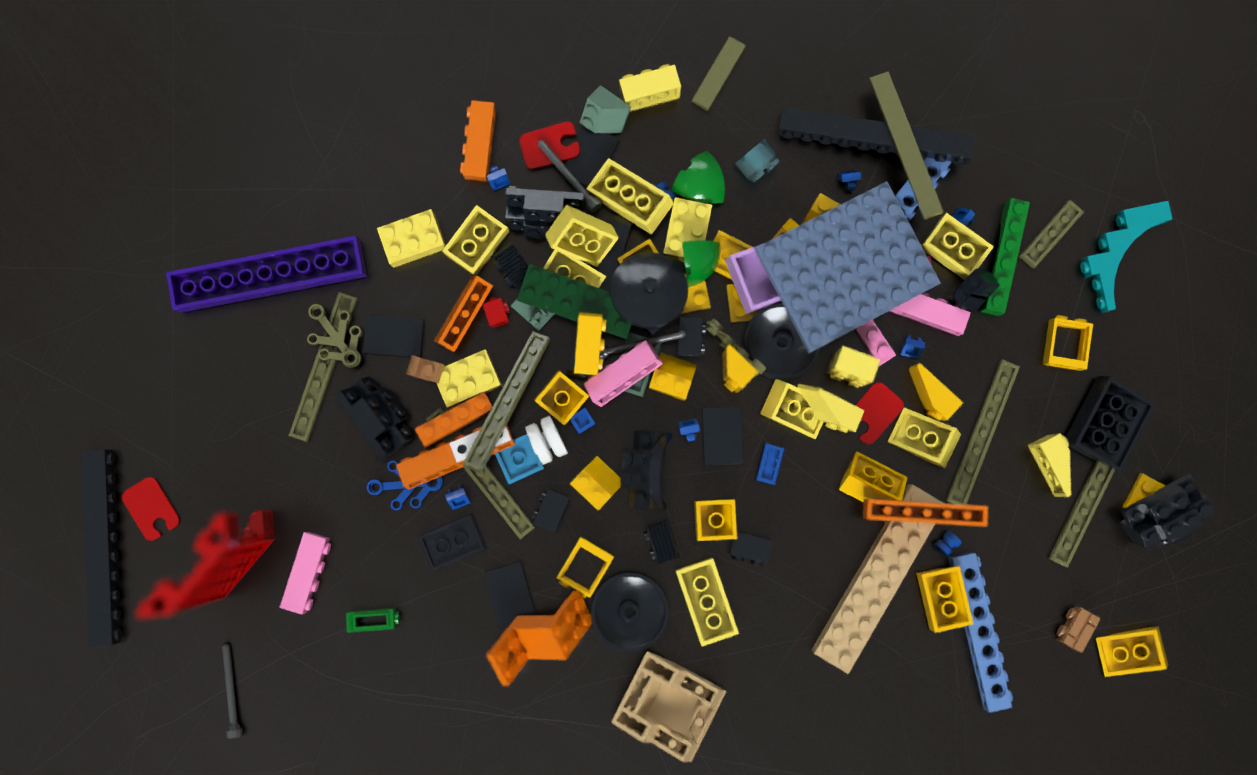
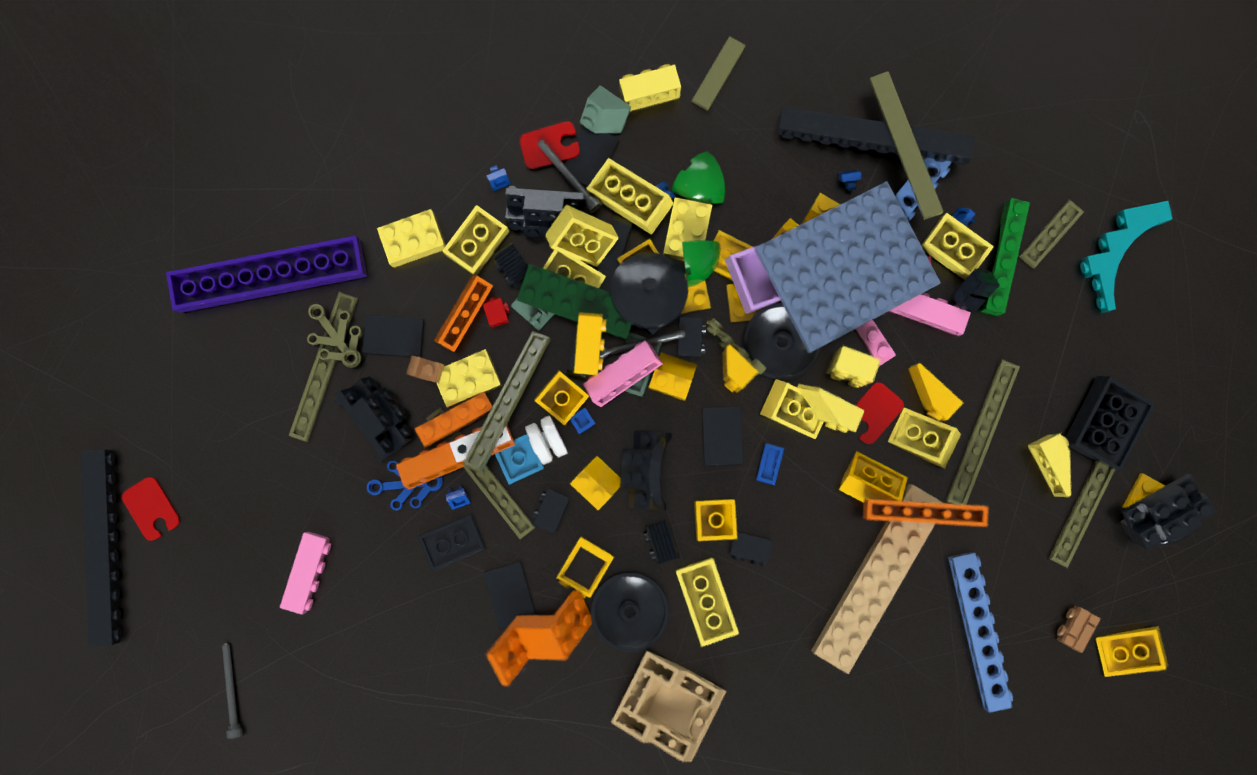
(221, 570): red slope -> none
(392, 616): green window -> none
(479, 140): orange brick -> none
(689, 427): blue tile -> none
(757, 160): clear light blue brick -> none
(912, 348): blue tile -> none
(944, 598): yellow slope -> none
(949, 541): blue wheel -> none
(1084, 343): yellow window -> none

